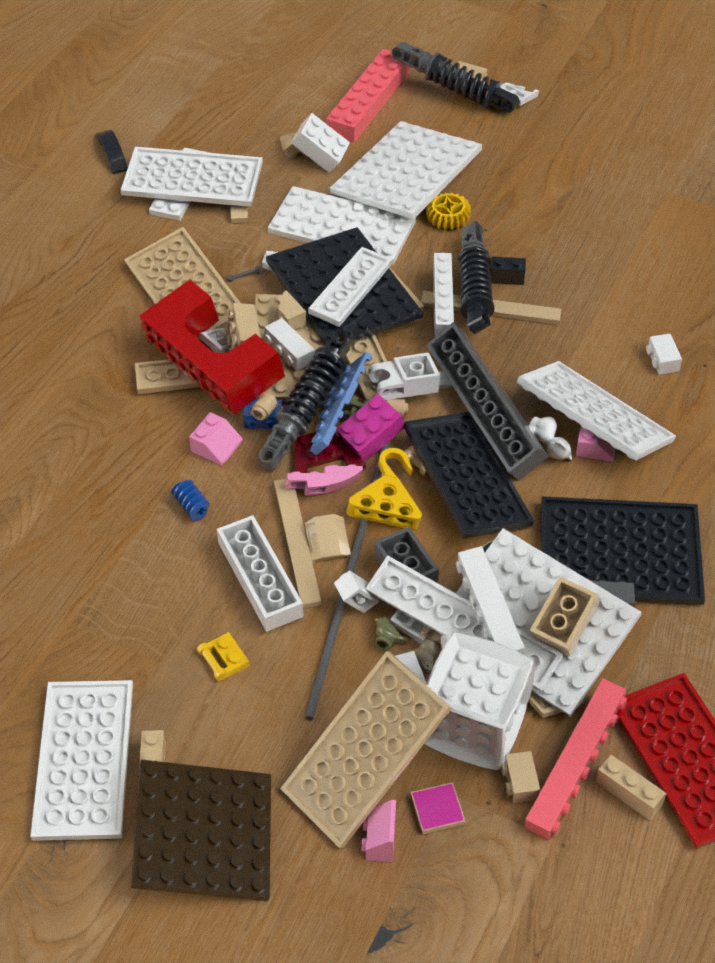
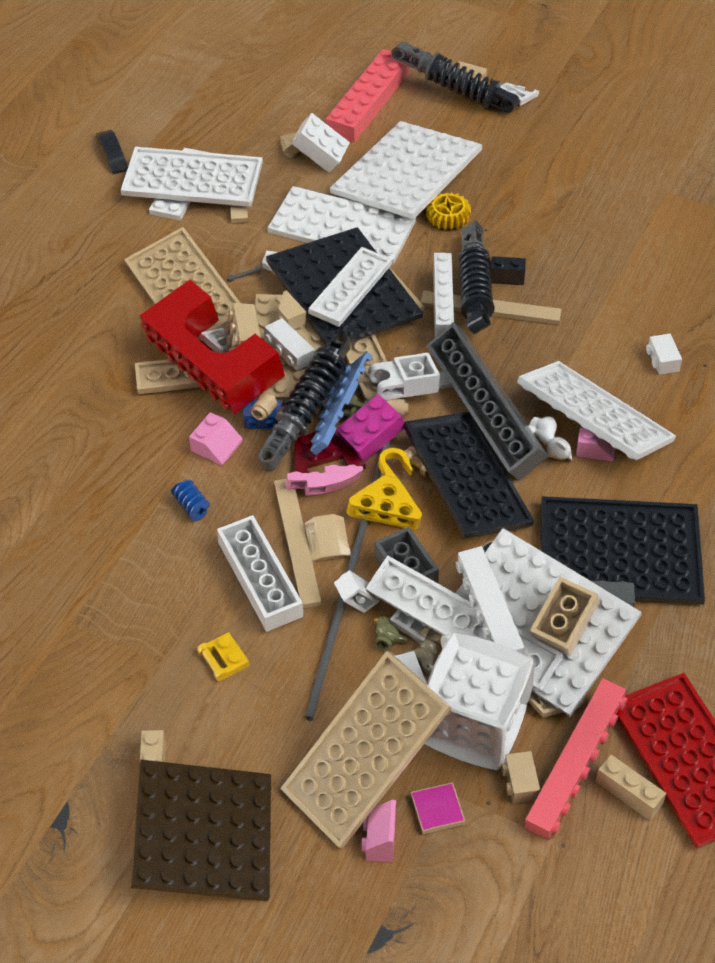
(83, 761): white plate -> none

